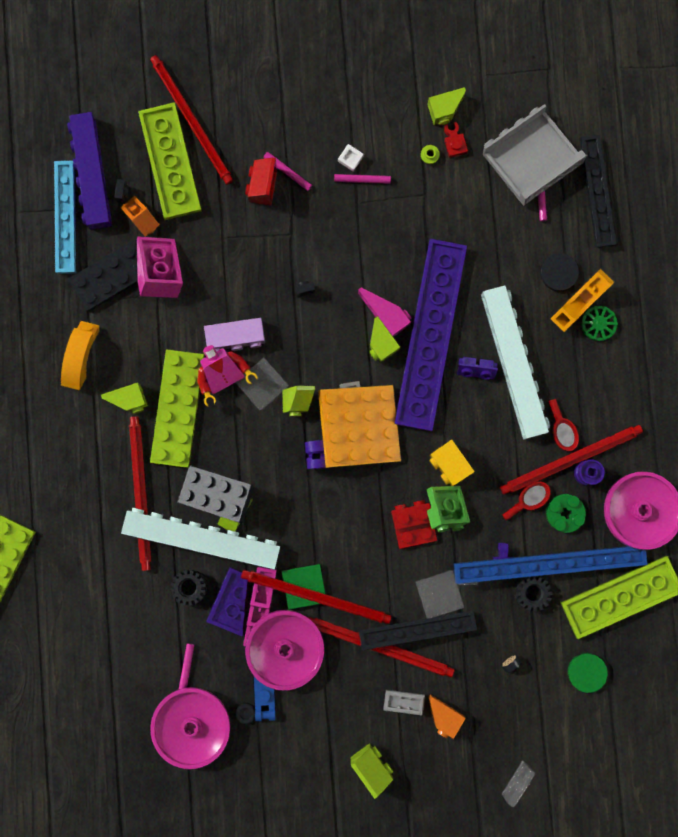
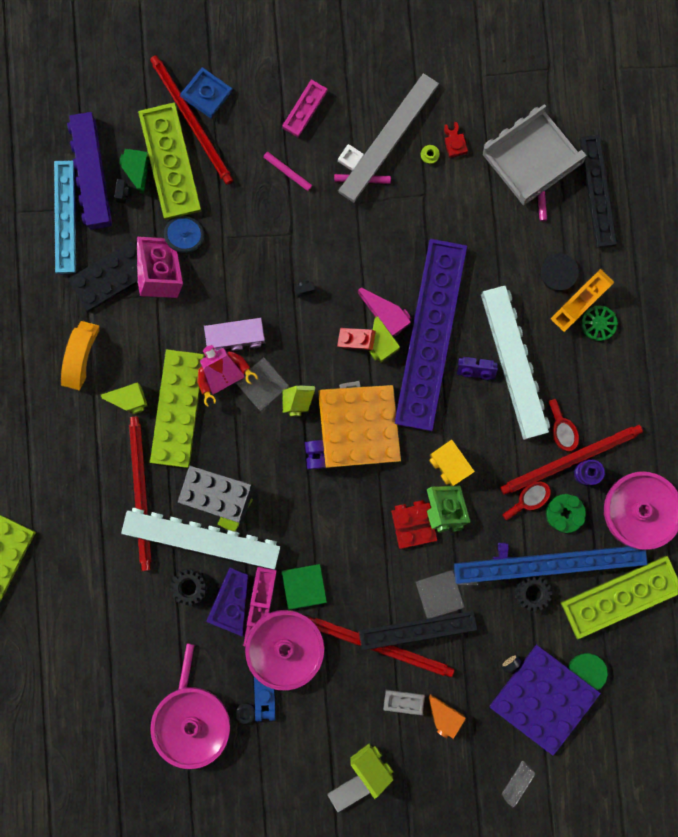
(136, 166): none -> green slope
(140, 216): orange slope -> none
(183, 234): none -> blue wheel
(206, 92): none -> blue tile
(262, 182): red slope -> none
(304, 108): none -> dark pink plate
(315, 596): red piece -> none
(348, 793): none -> light grey tile
(356, 339): none -> plate
(388, 138): none -> light grey tile
(445, 105): lime slope -> none
(544, 700): none -> dark purple plate

